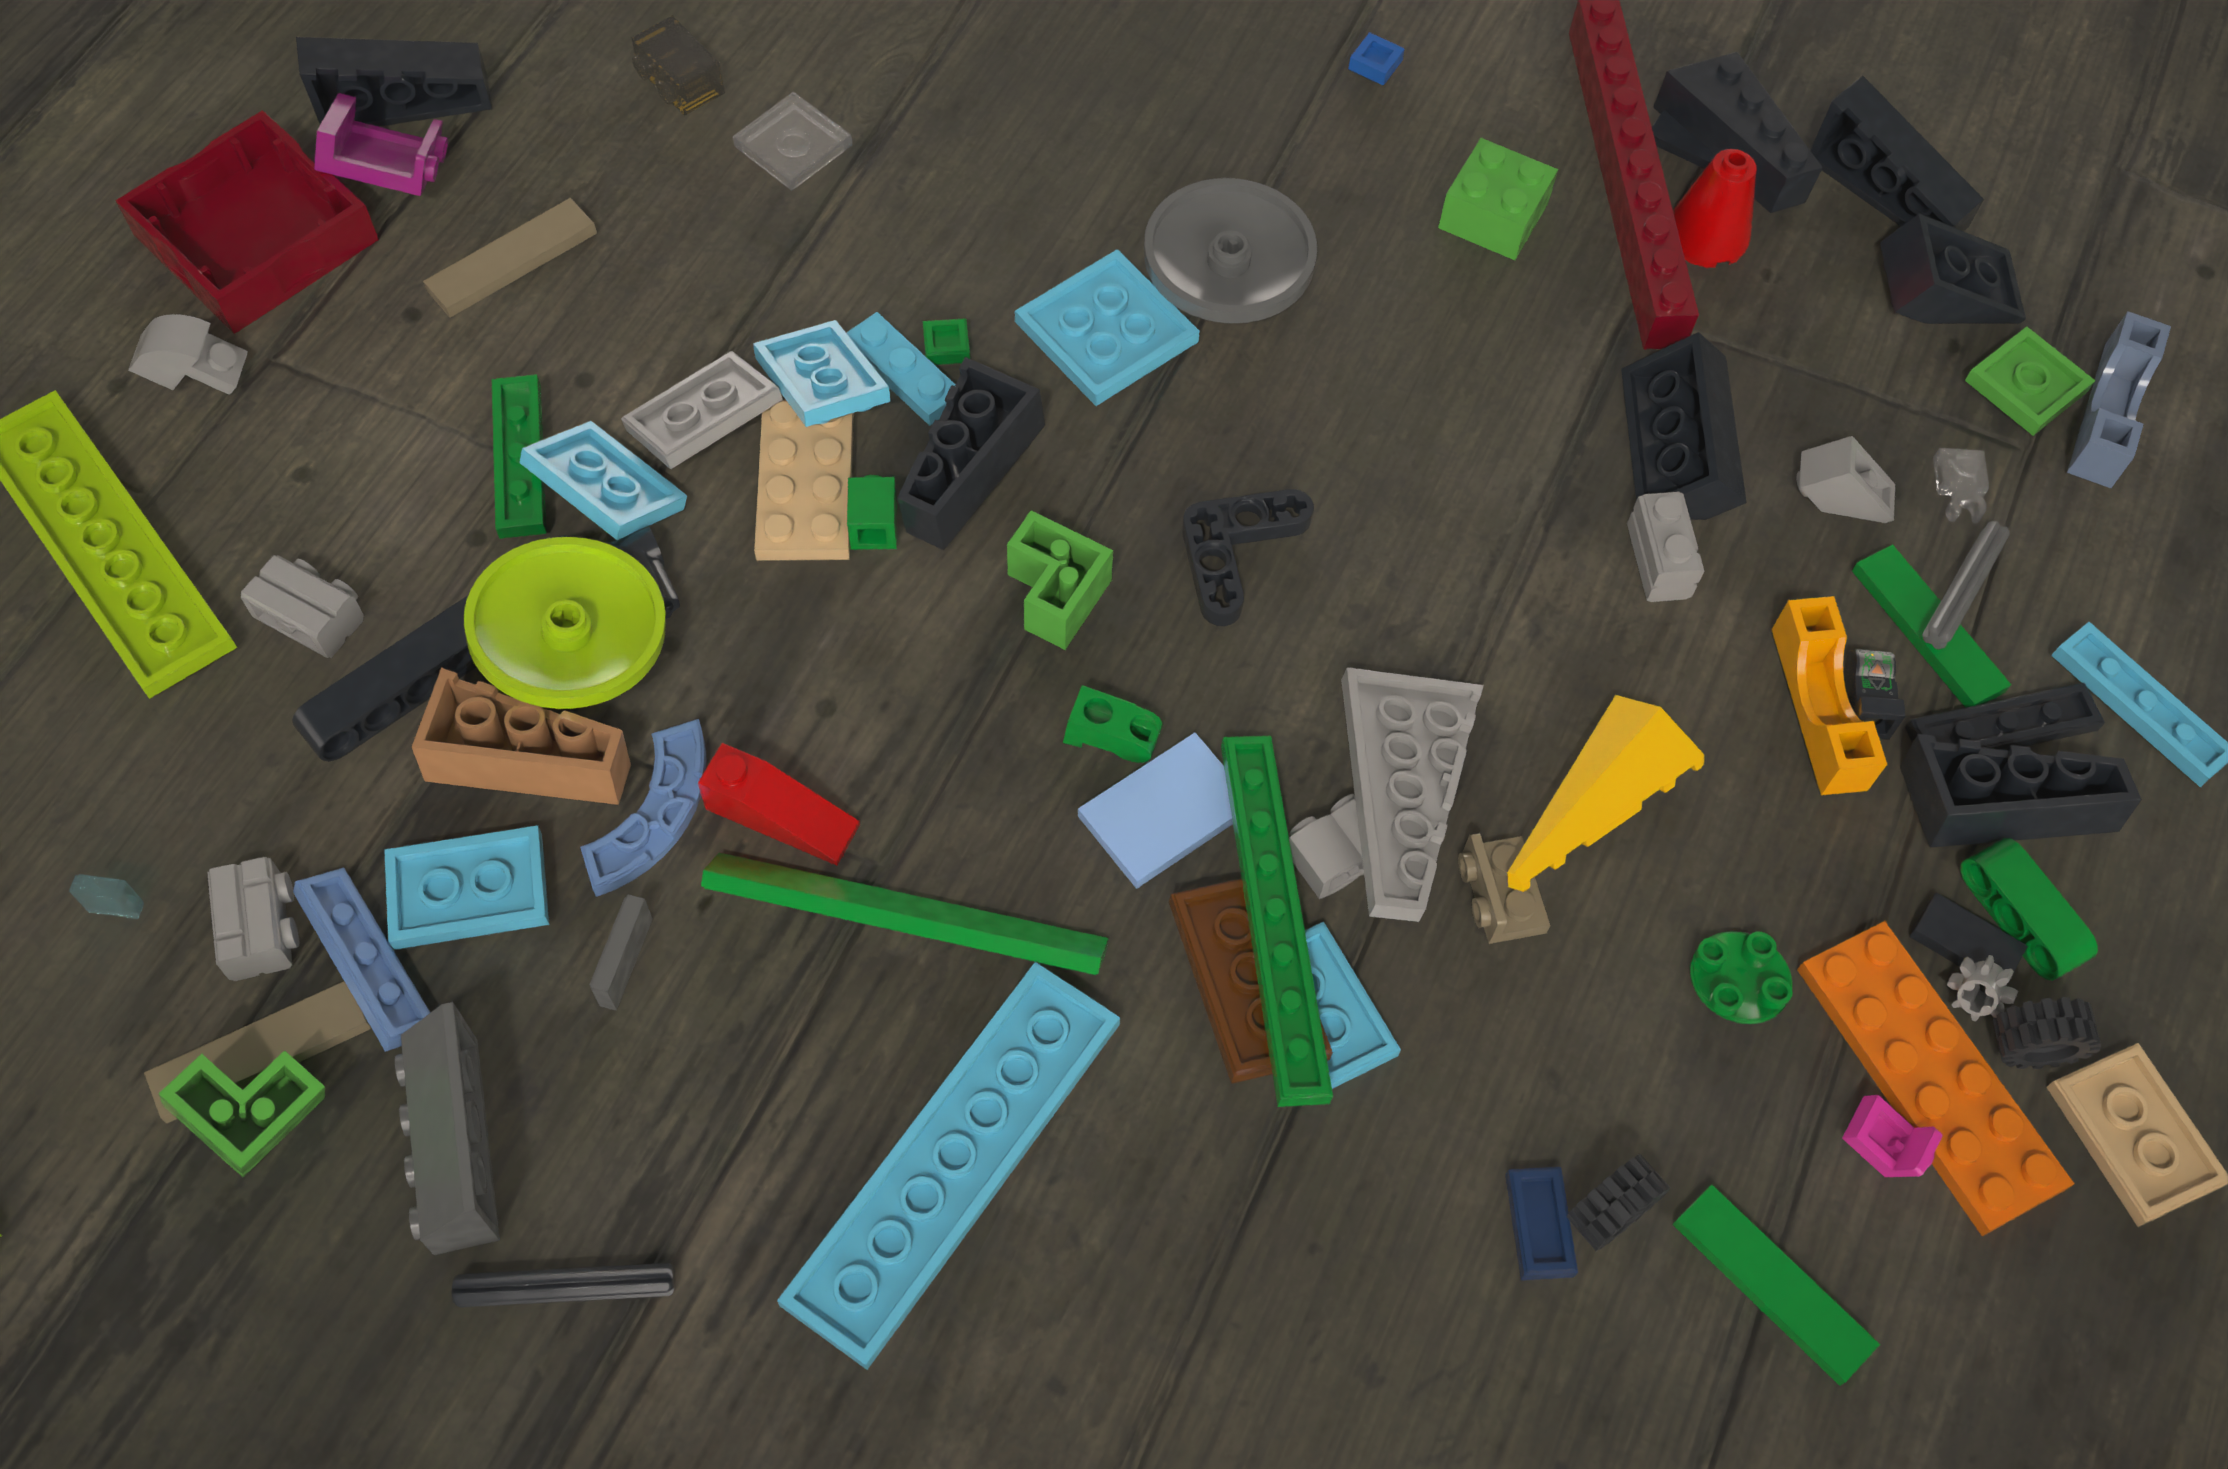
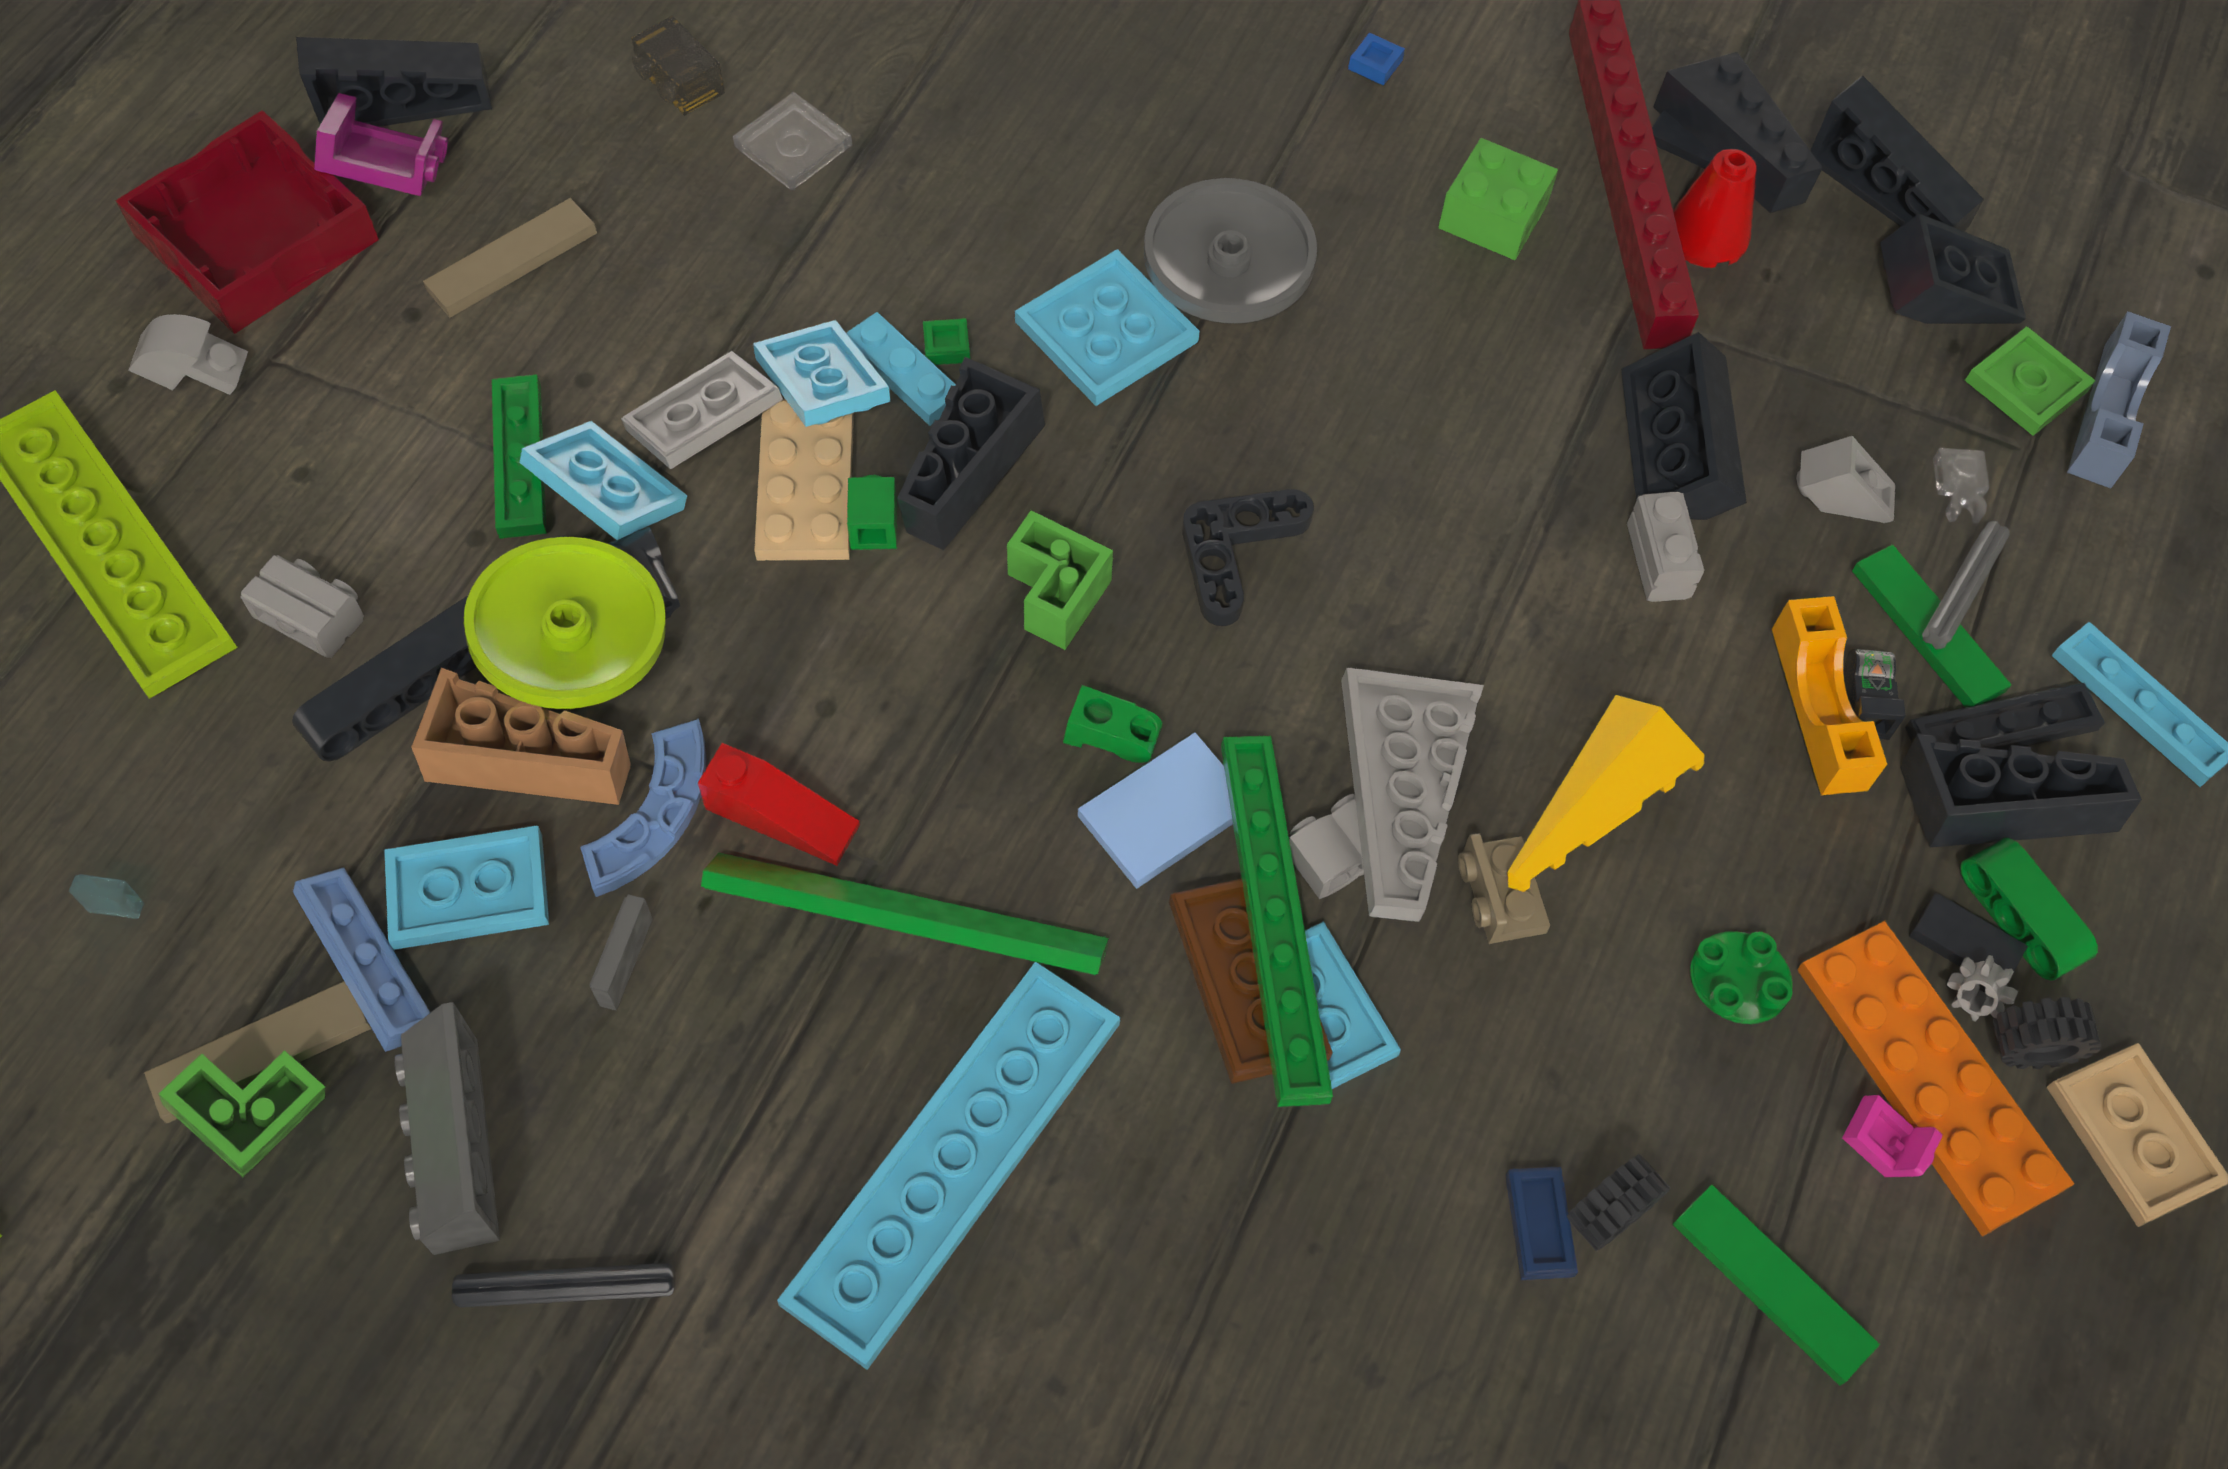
(251, 918): light grey brick -> none

